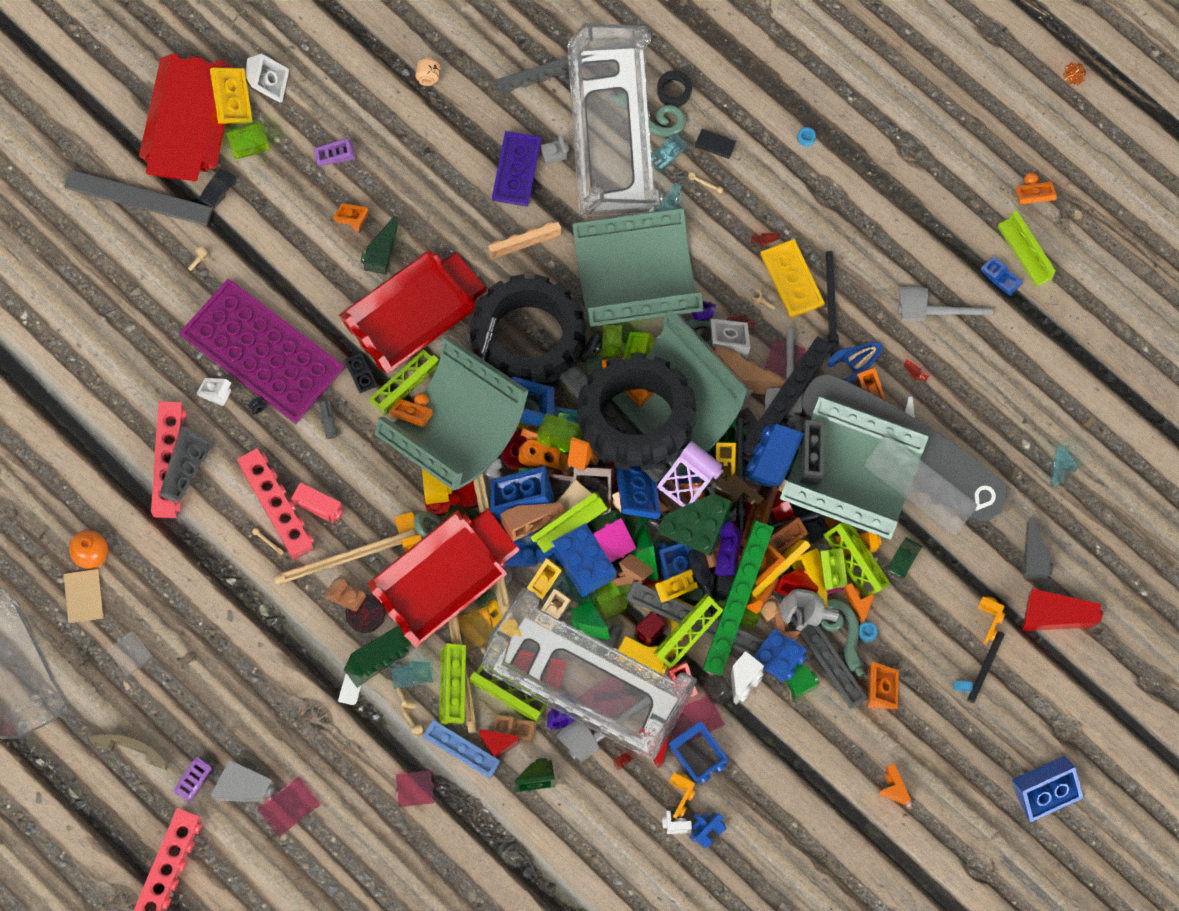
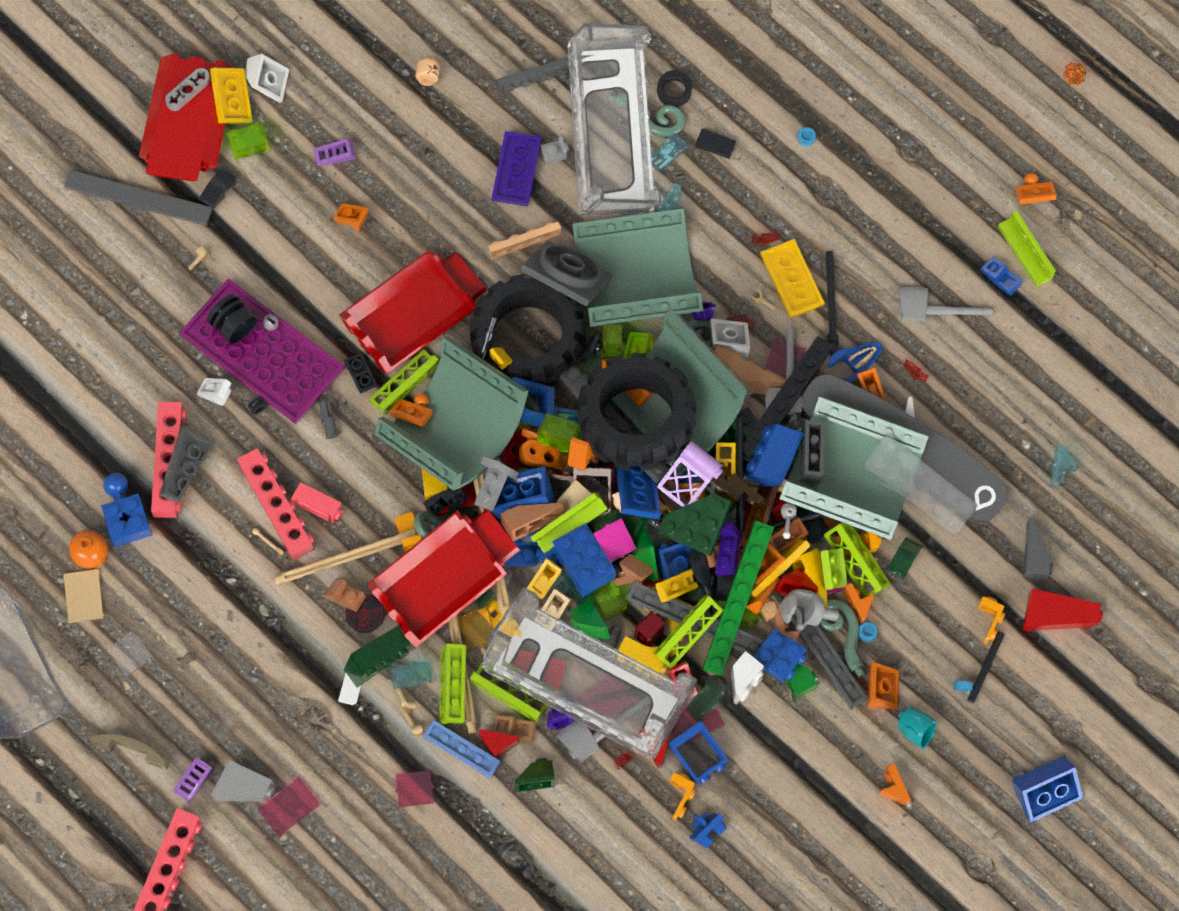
(121, 509): none -> blue brick
(201, 84): none -> light grey beam
(232, 319): none -> black wheel
(268, 325): none -> light grey hinge
(380, 249): clear green slope -> none
(448, 497): none -> black slope
(493, 483): none -> light grey bracket
(500, 357): none -> yellow slope
(567, 271): none -> dark grey piece
(680, 825): white bracket -> none
(692, 176): tan hinge -> none
(704, 702): none -> clear green slope
(788, 516): none -> white hinge
(917, 726): none -> teal helmet

